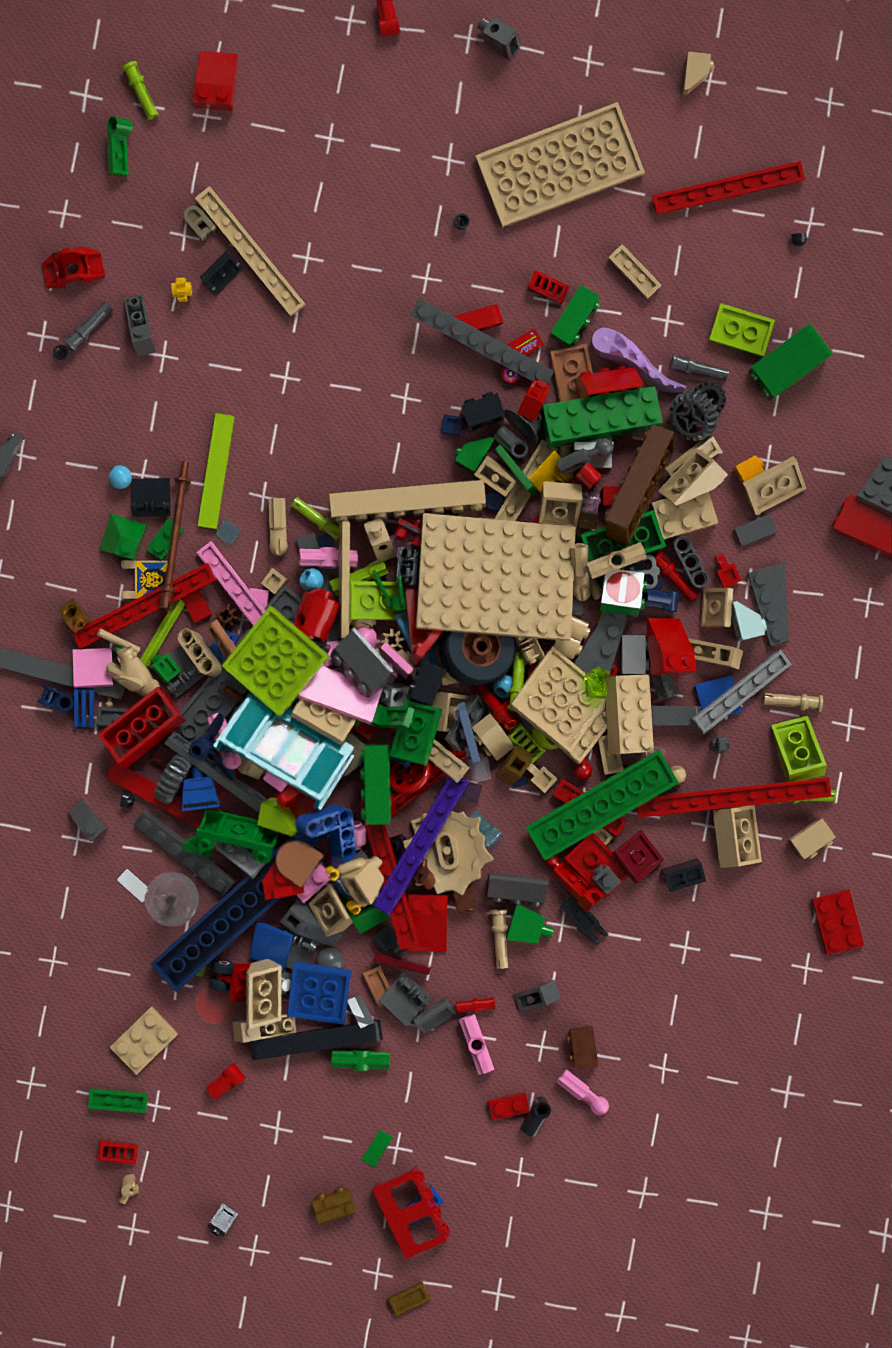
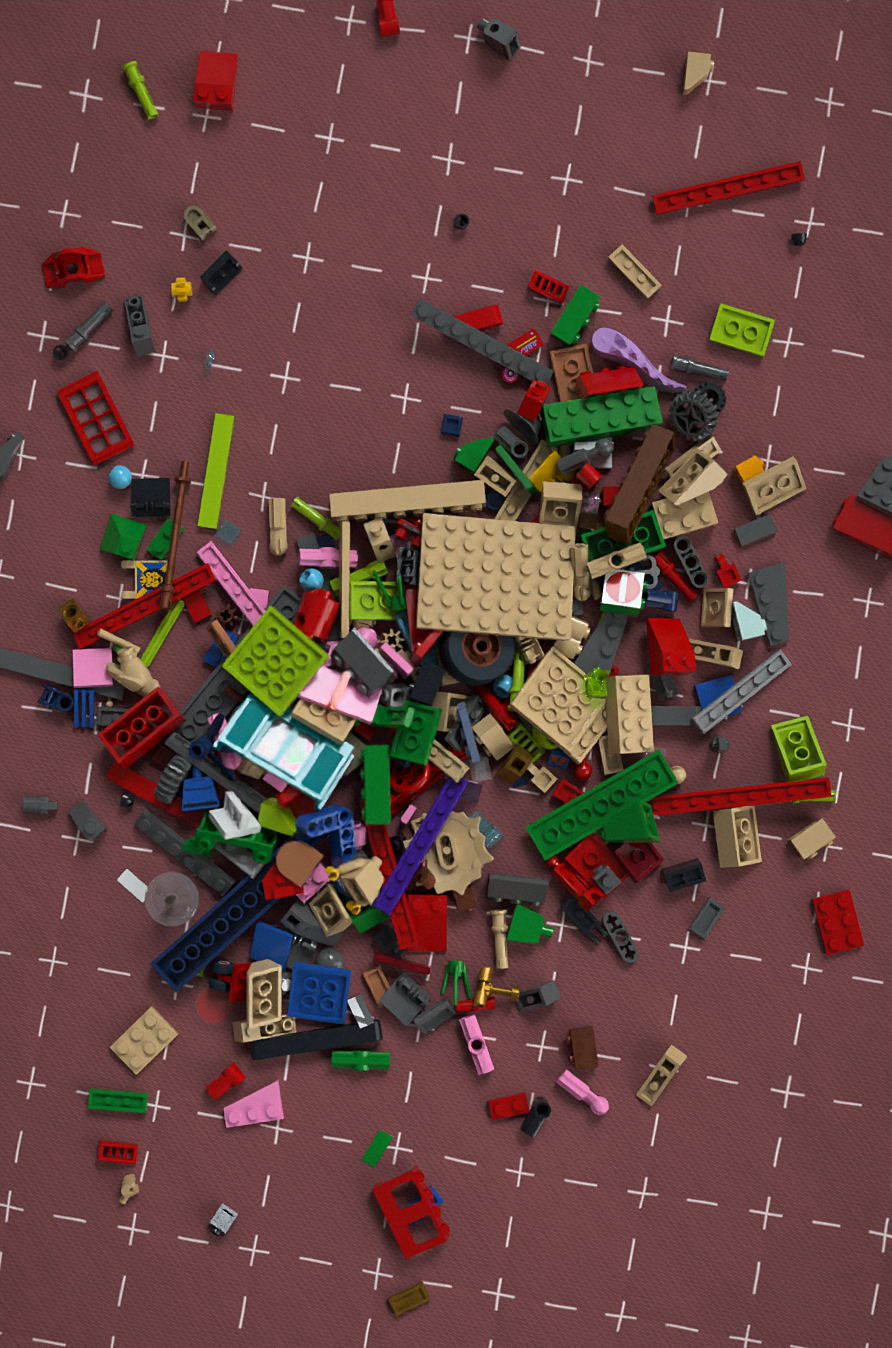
(38, 804): none -> dark grey hinge
(95, 418): none -> red piece
(117, 134): green plate -> none
(164, 667): green bracket -> none
(187, 677): dark grey hinge -> none
(193, 647): tan beam -> none
(209, 359): none -> clear light blue tile
(234, 818): none -> white bracket
(250, 251): tan plate -> none
(255, 1108): none -> bright pink wing
(274, 581): tan plate -> none
(333, 1205): pearl gold brick -> none
(338, 691): none -> clear red tile
(408, 813): none -> bright pink tile
(456, 969): none -> green plant
(482, 411): black brick -> none
(486, 989): none -> pearl gold bar
(558, 759): none -> blue tile
(560, 164): tan plate -> none
(622, 951): none -> dark grey beam
(632, 825): none -> green slope
(634, 655): light grey brick -> none
(661, 1075): none -> tan slope
(706, 918): none -> dark grey tile
(790, 362): green slope -> none
(803, 702): tan pin -> none

